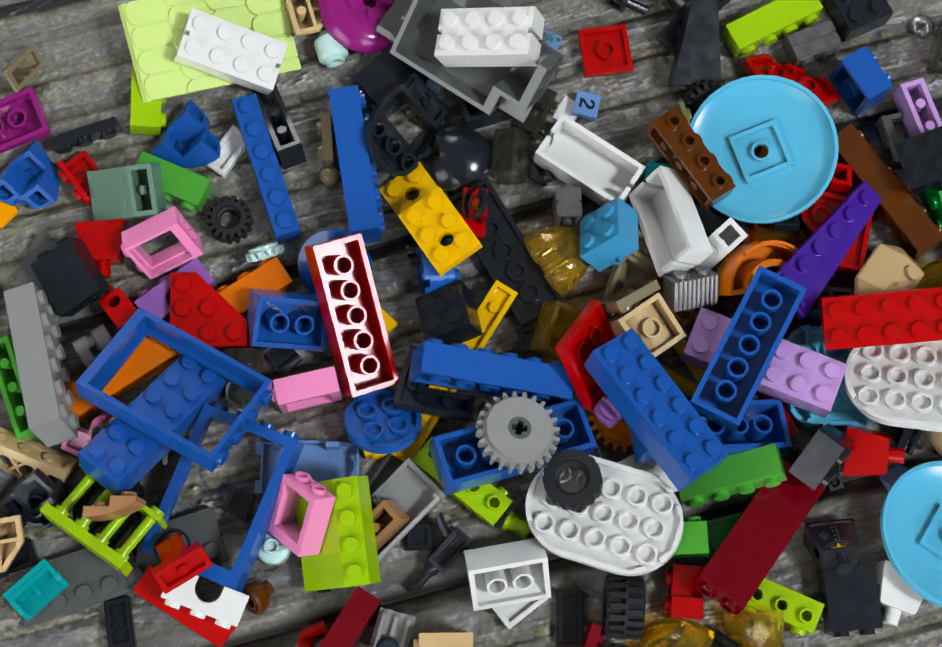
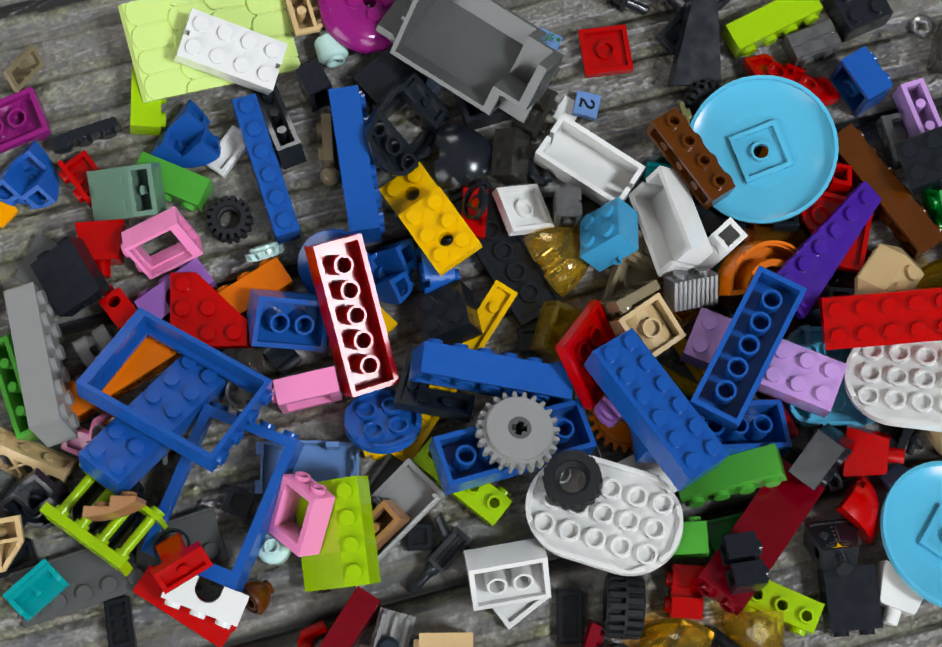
(314, 84): none -> black piece
(393, 271): none -> blue brick
(489, 37): white piece -> none
(517, 525): lime bush -> none
(522, 209): none -> white plate
(743, 554): none -> black piece
(862, 508): none -> red brick

